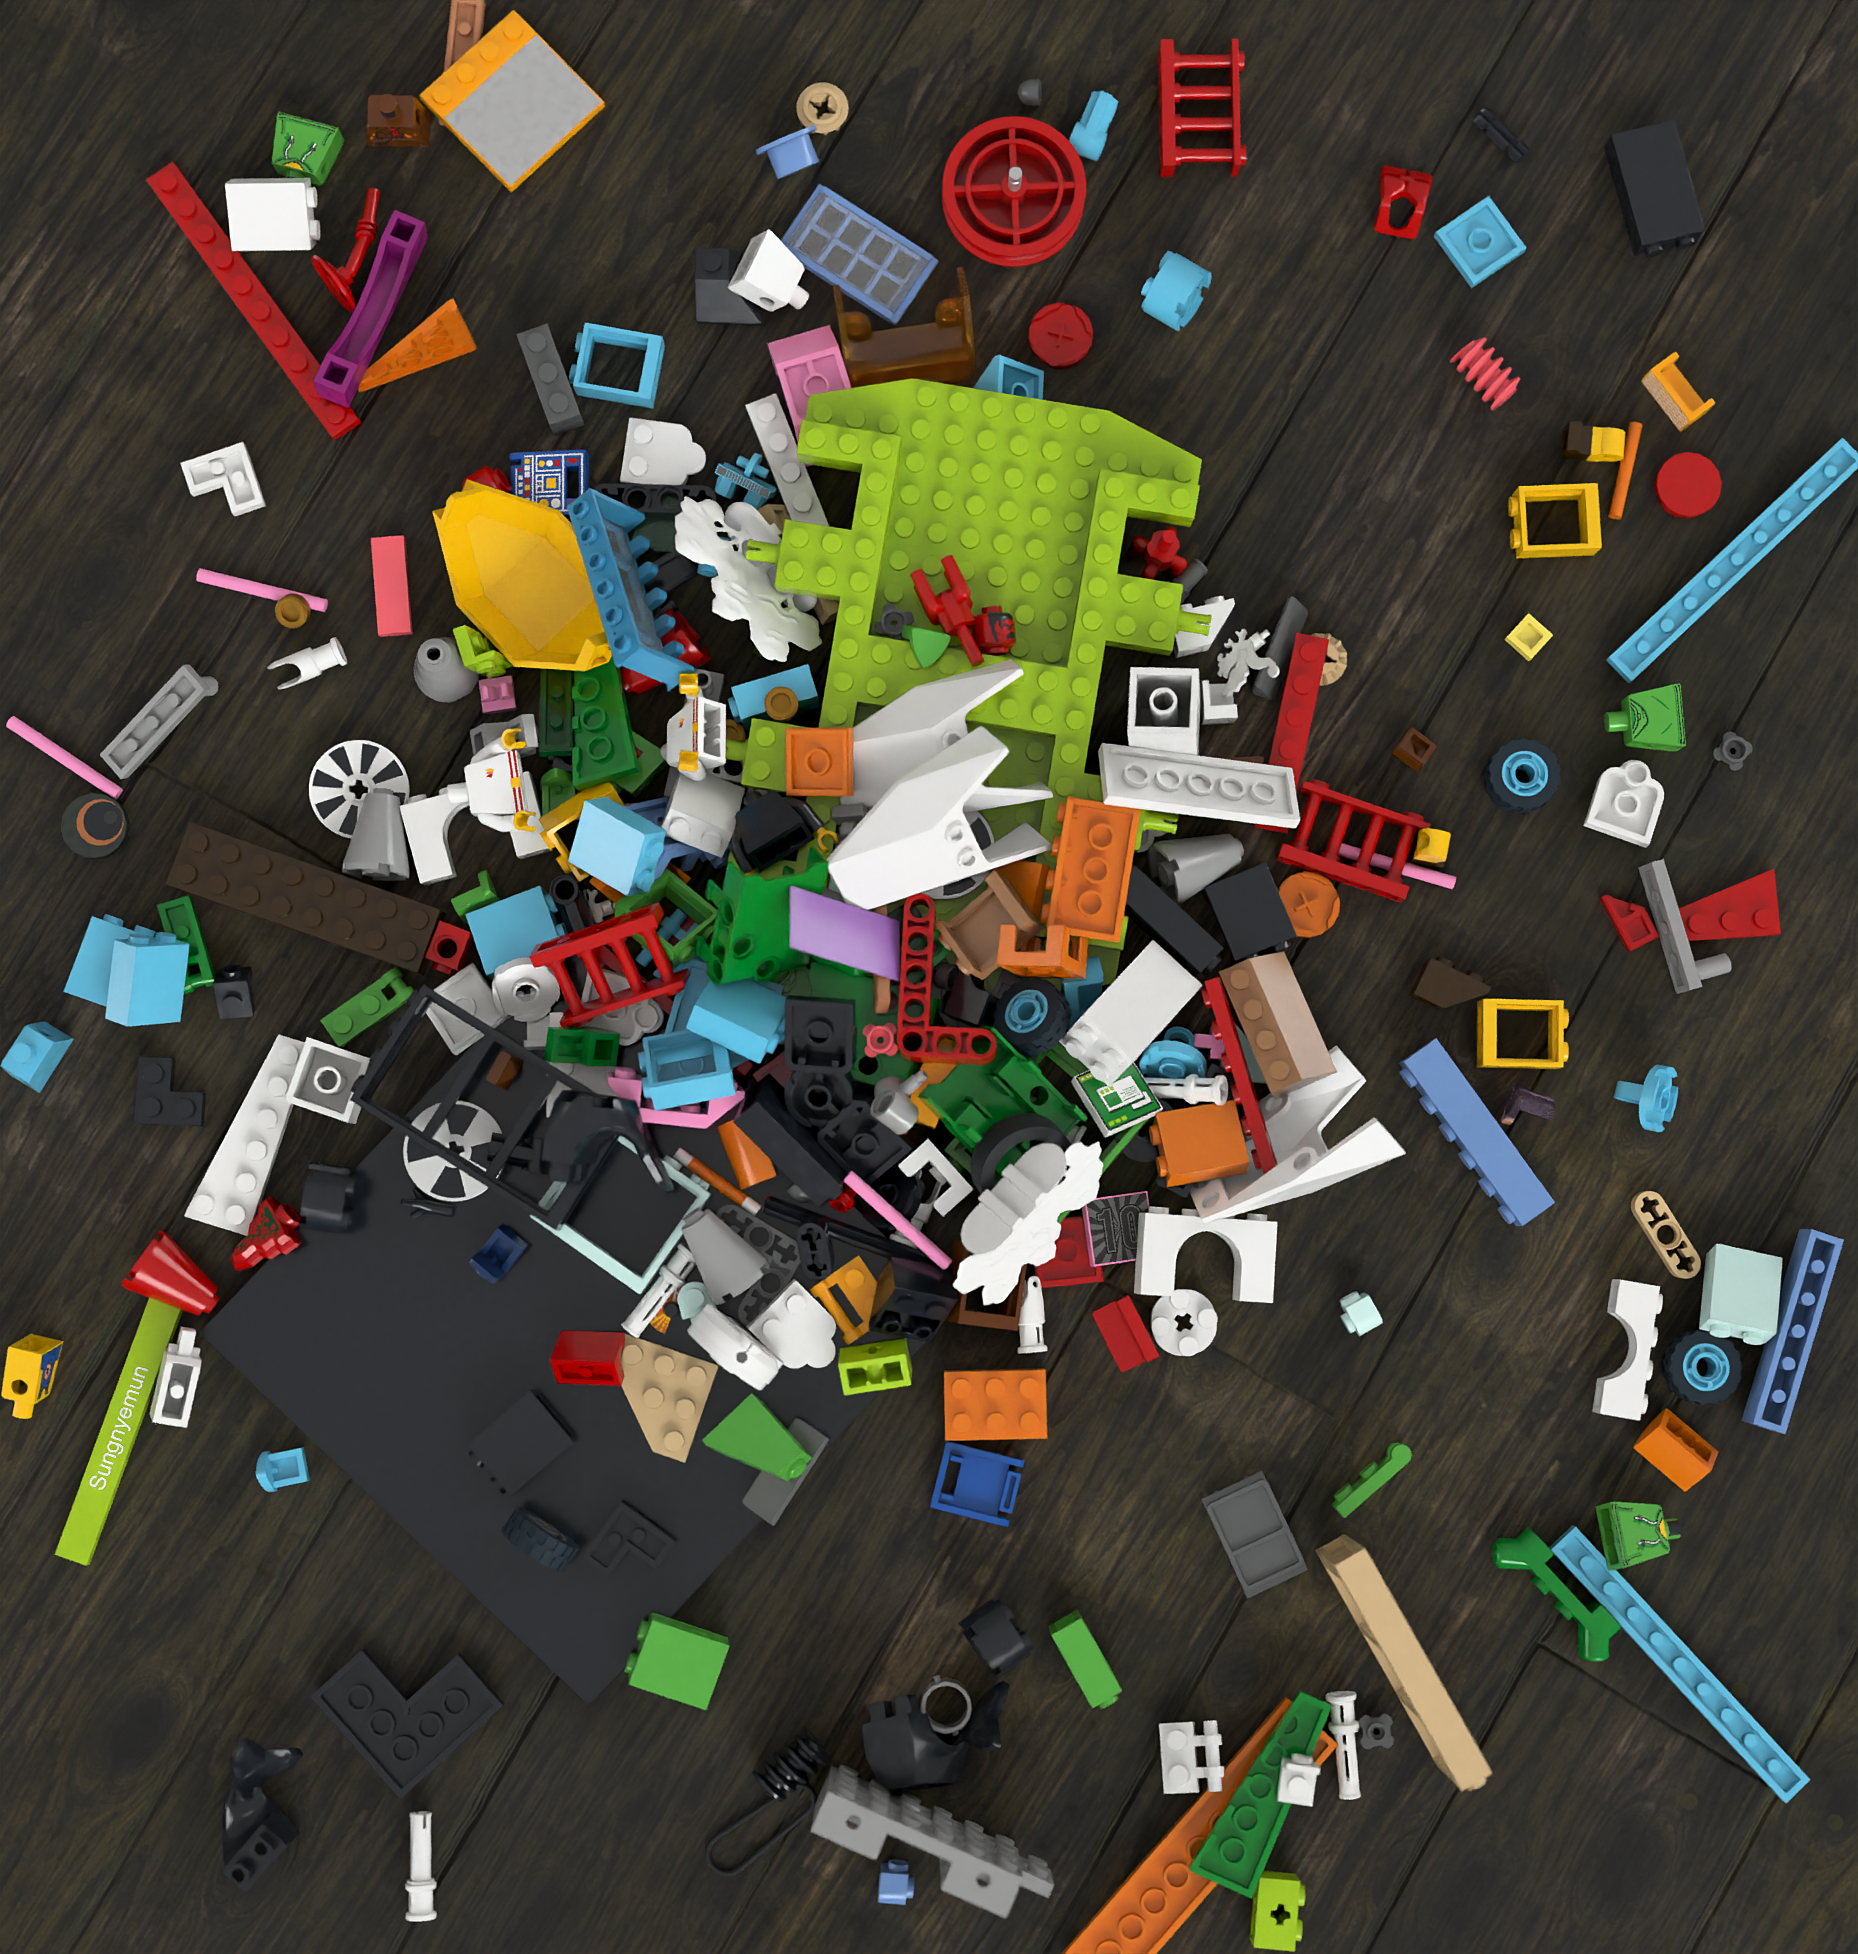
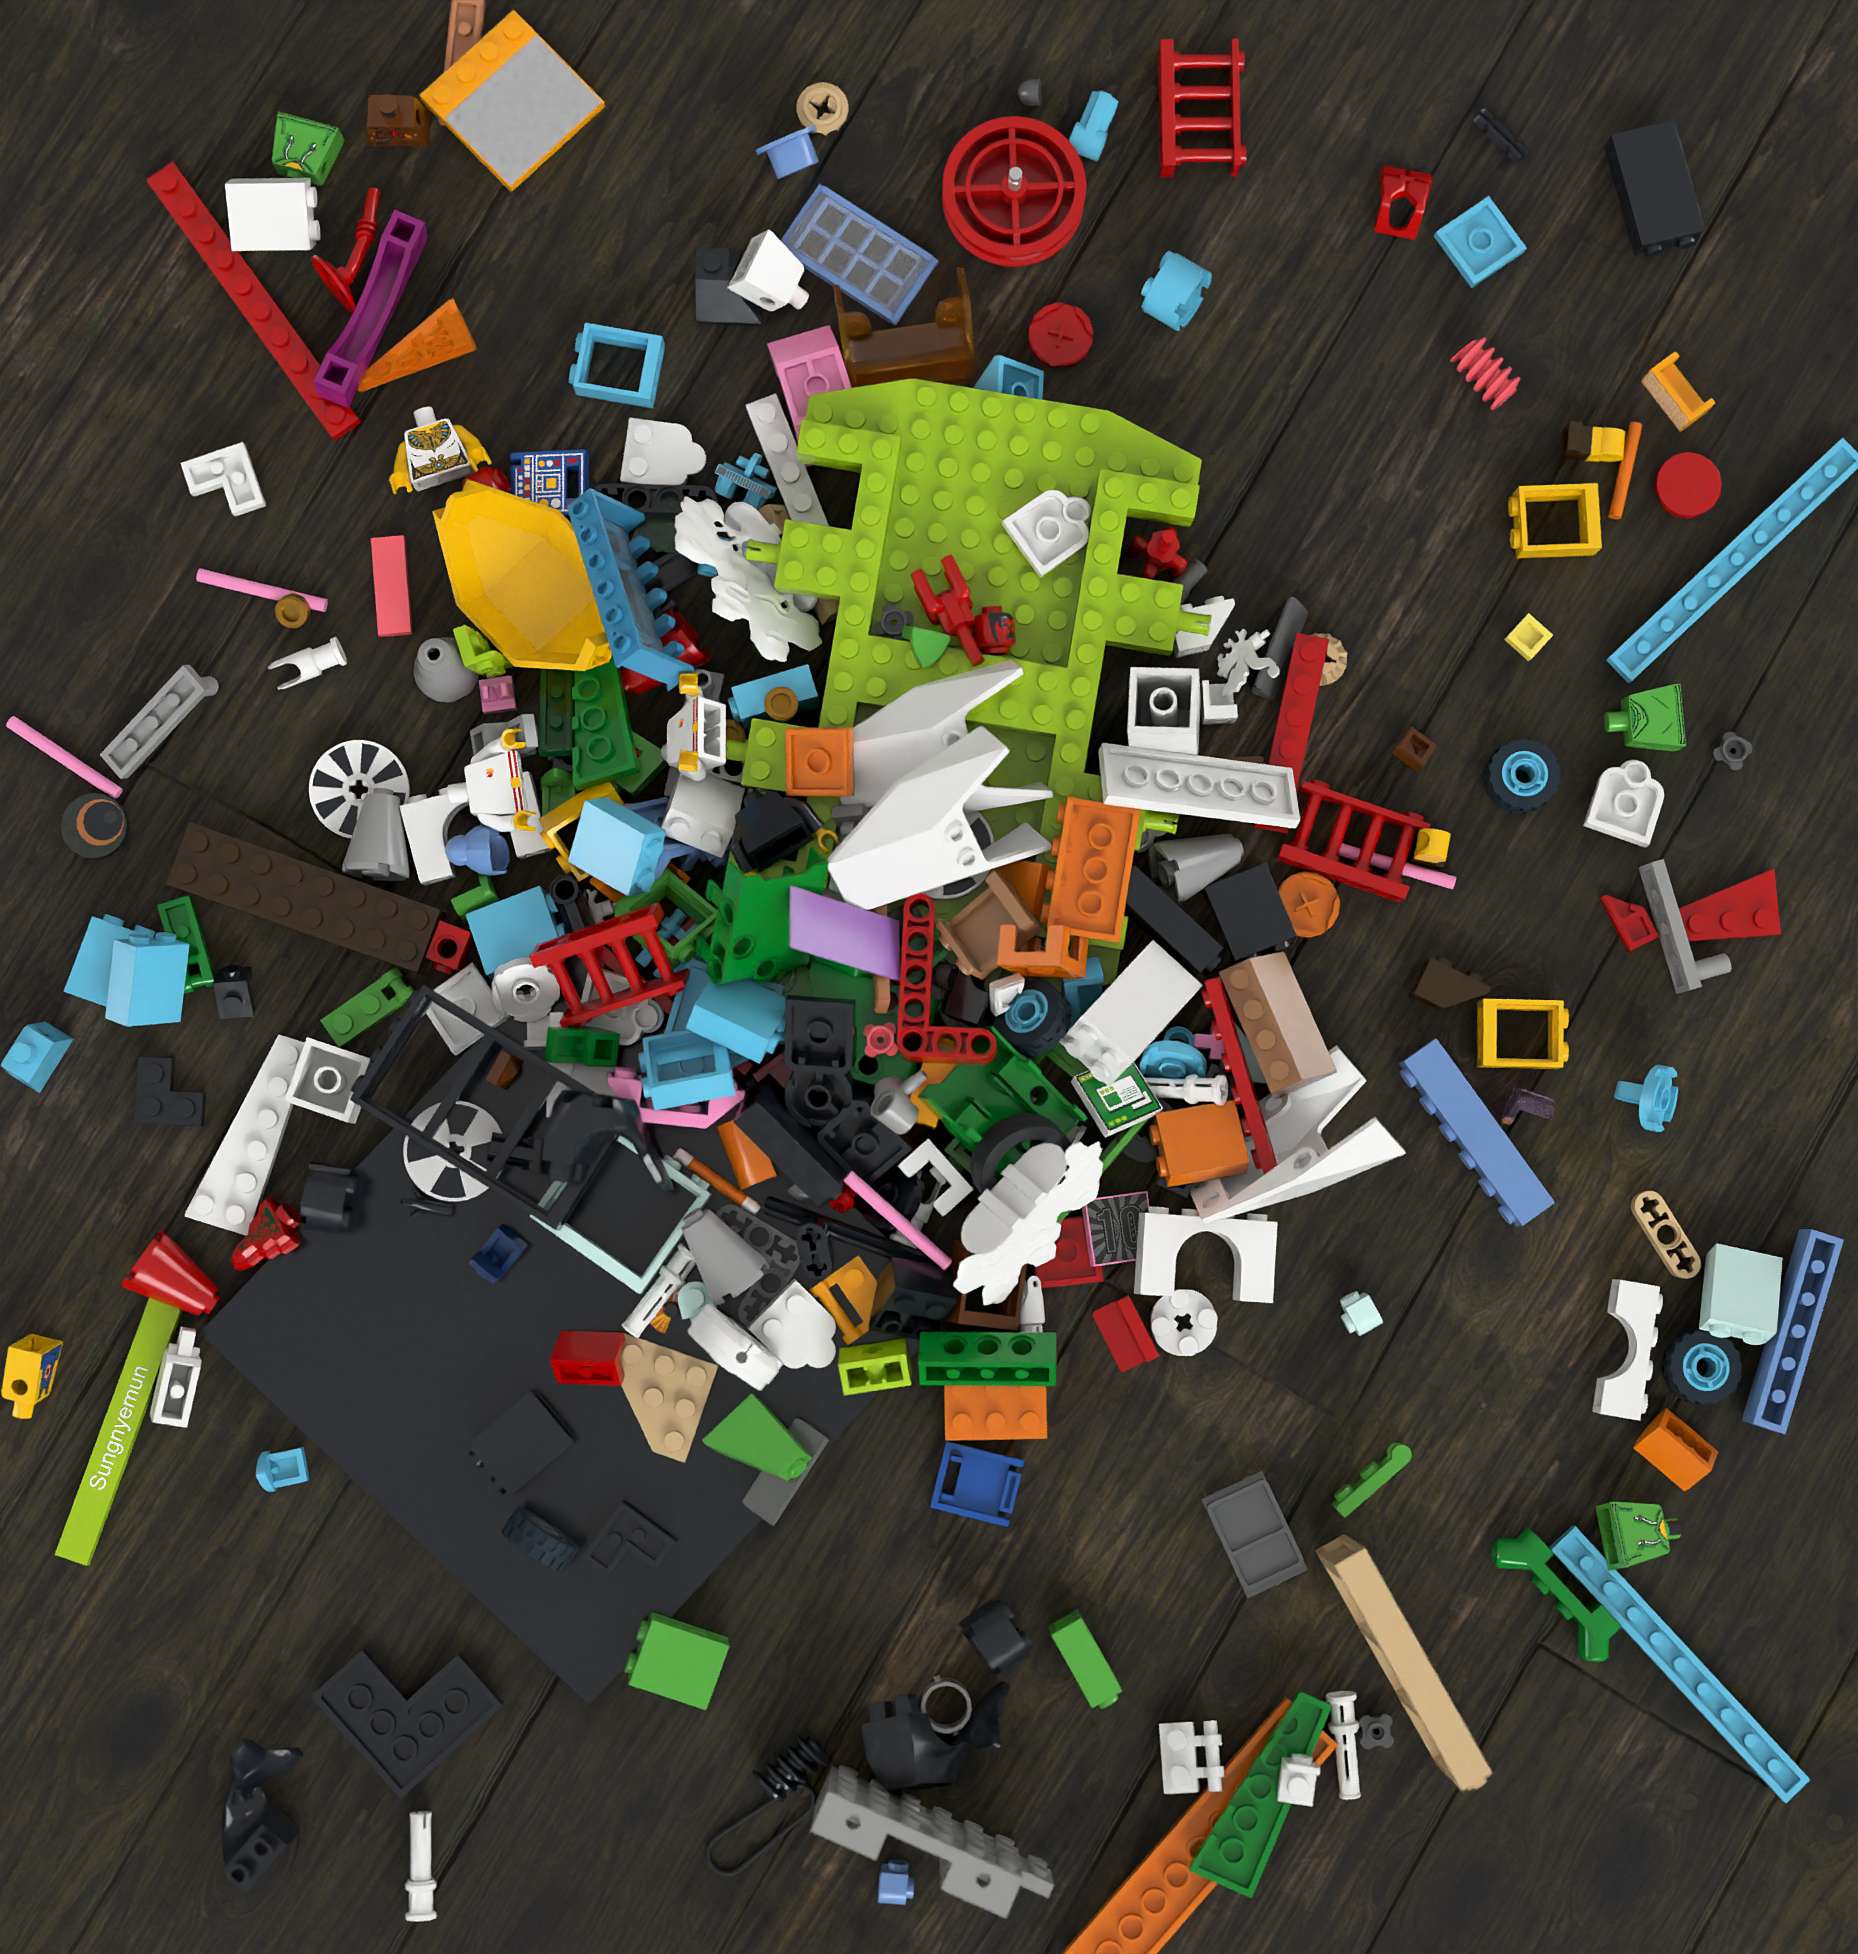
(435, 453): none -> torso
(480, 850): none -> medium blue piece
(550, 379): dark grey arch -> none
(987, 1358): none -> green brick
(1004, 991): none -> white tile
(1050, 529): none -> white plate
(1271, 1931): lime brick -> none

